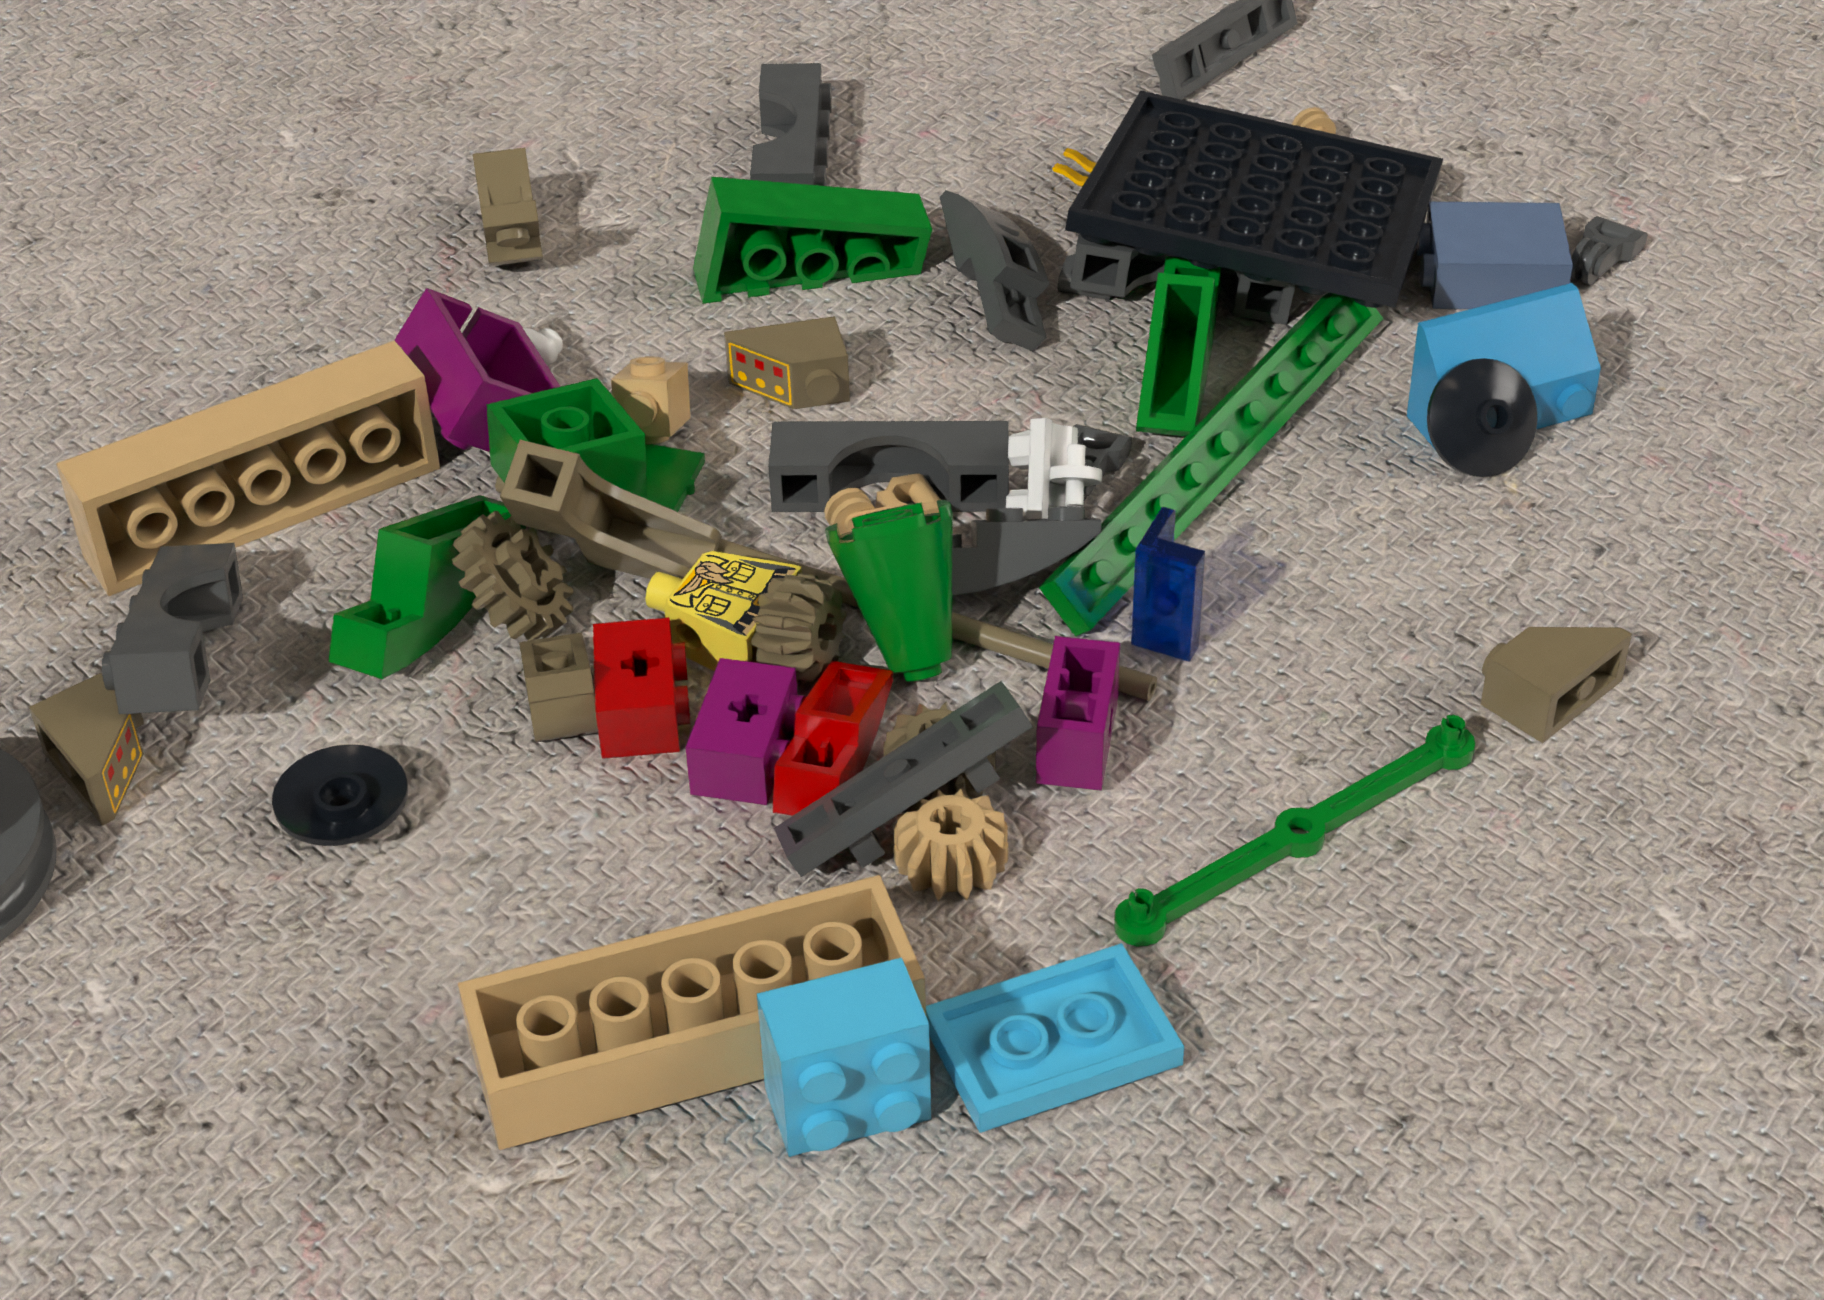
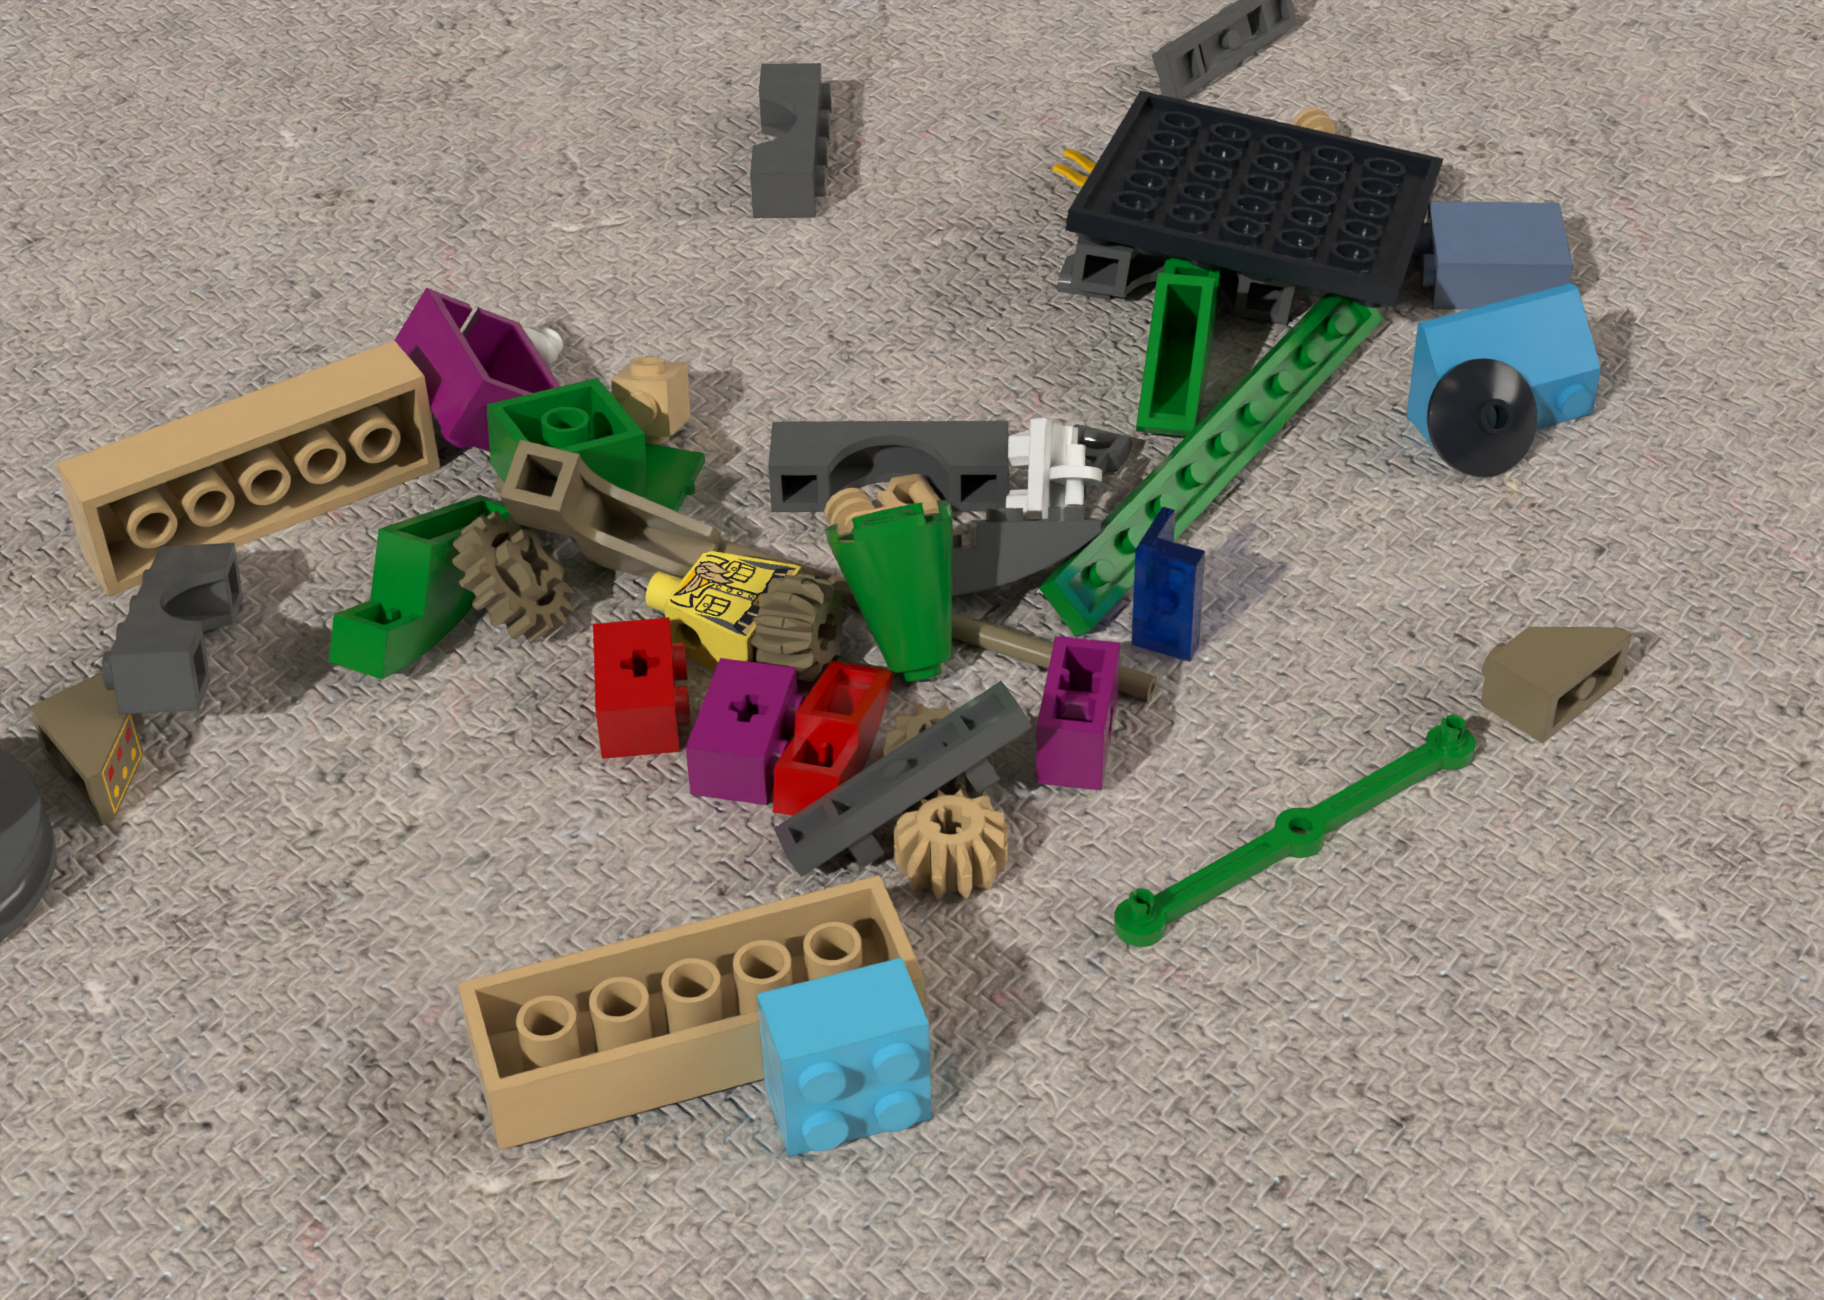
(340, 795): black dish -> none
(507, 207): dark tan arch -> none
(559, 687): dark tan plate -> none
(790, 362): dark tan slope -> none
(804, 234): green wedge -> none
(1004, 265): dark grey slope -> none
(1052, 1037): medium azure plate -> none
(1603, 246): dark grey piece -> none

